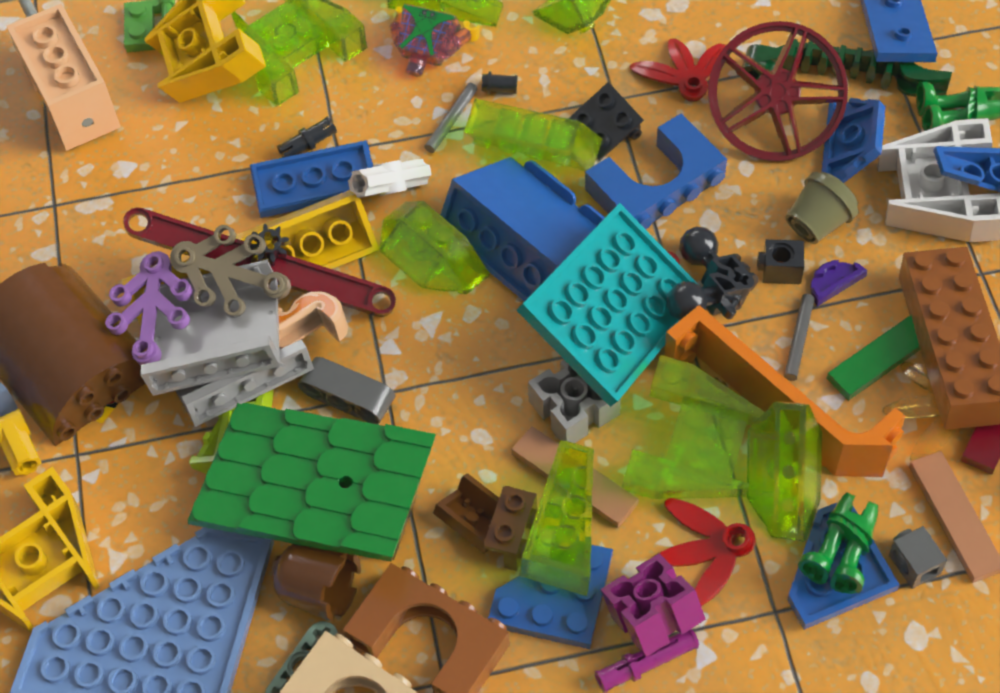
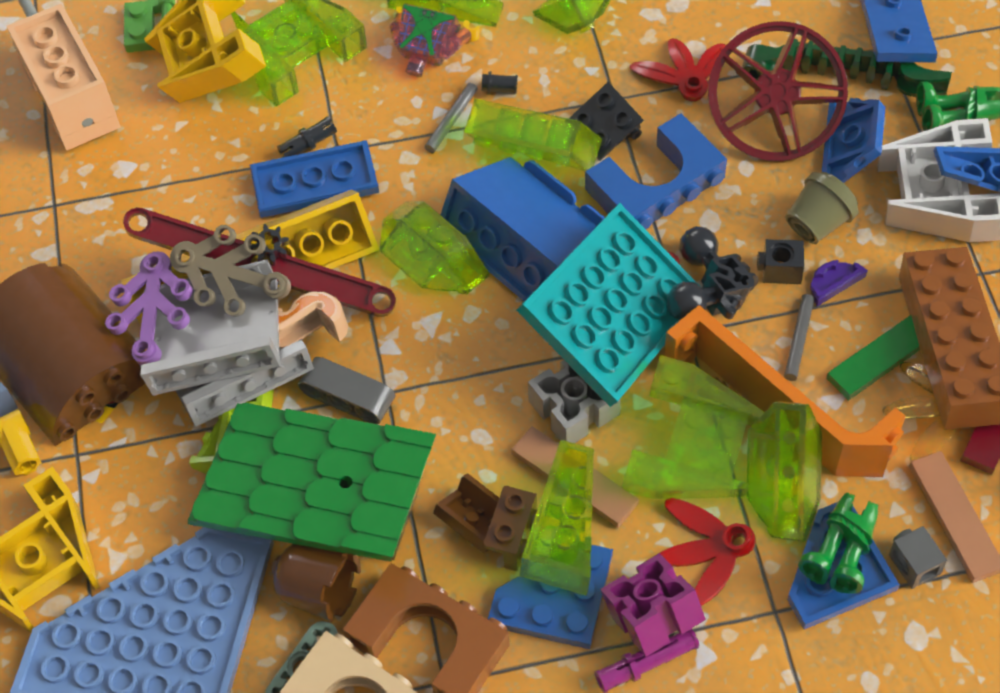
(389, 177): white piece -> none

